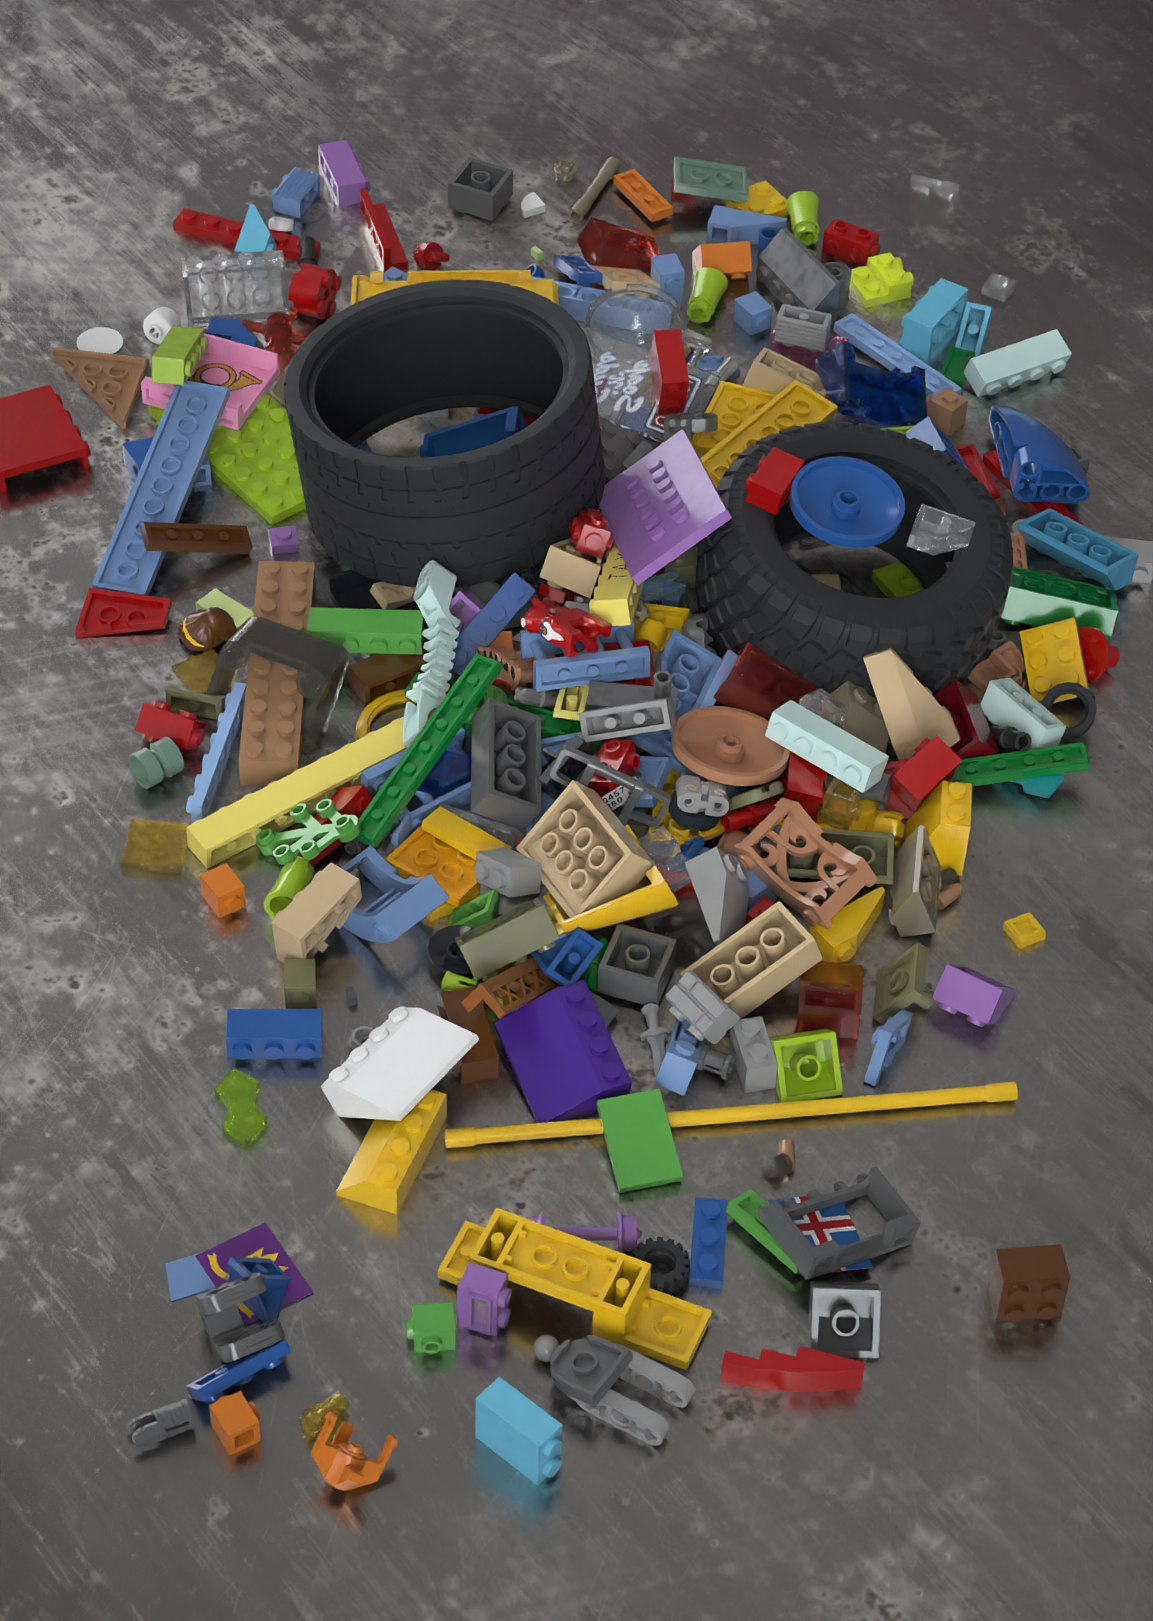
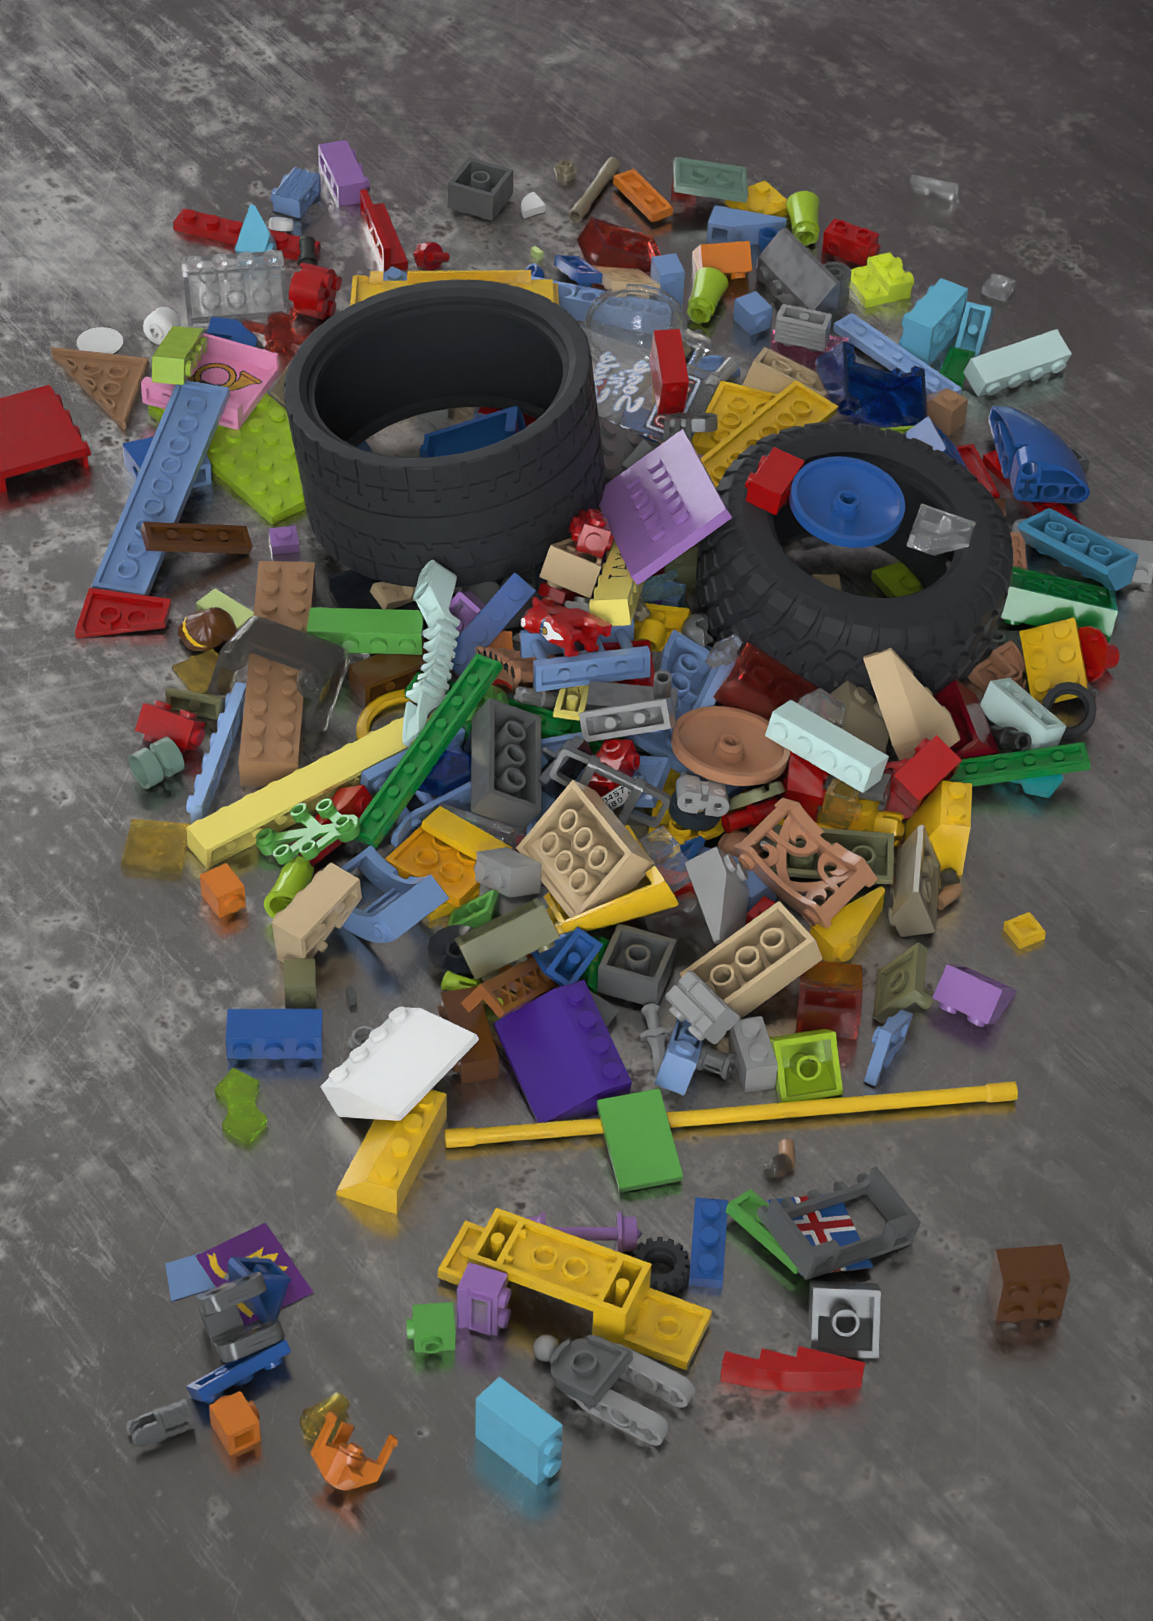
(724, 652): none -> clear plate

